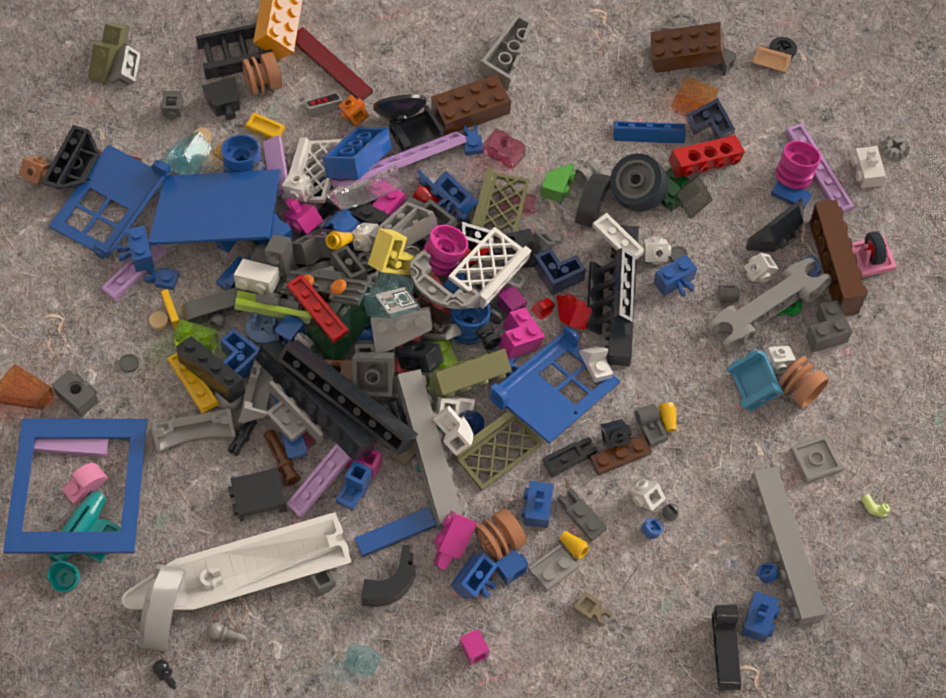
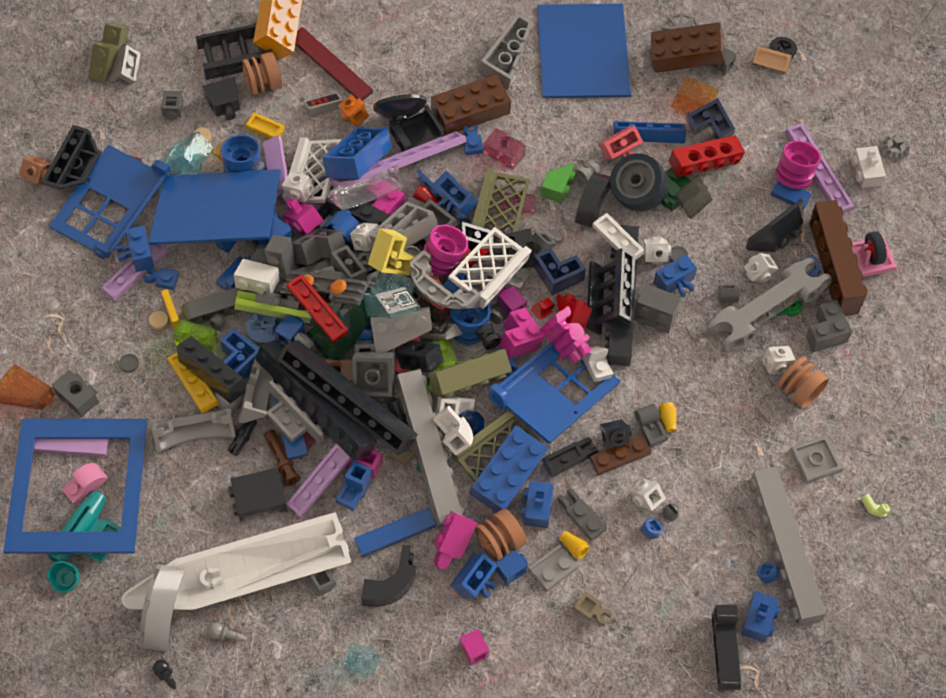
(337, 240): yellow cone -> none
(508, 470): none -> blue brick
(567, 337): none -> dark pink hips
(583, 51): none -> blue piece
(620, 143): none -> coral brick
(657, 308): none -> dark grey brick
(755, 380): dark azure panel -> none

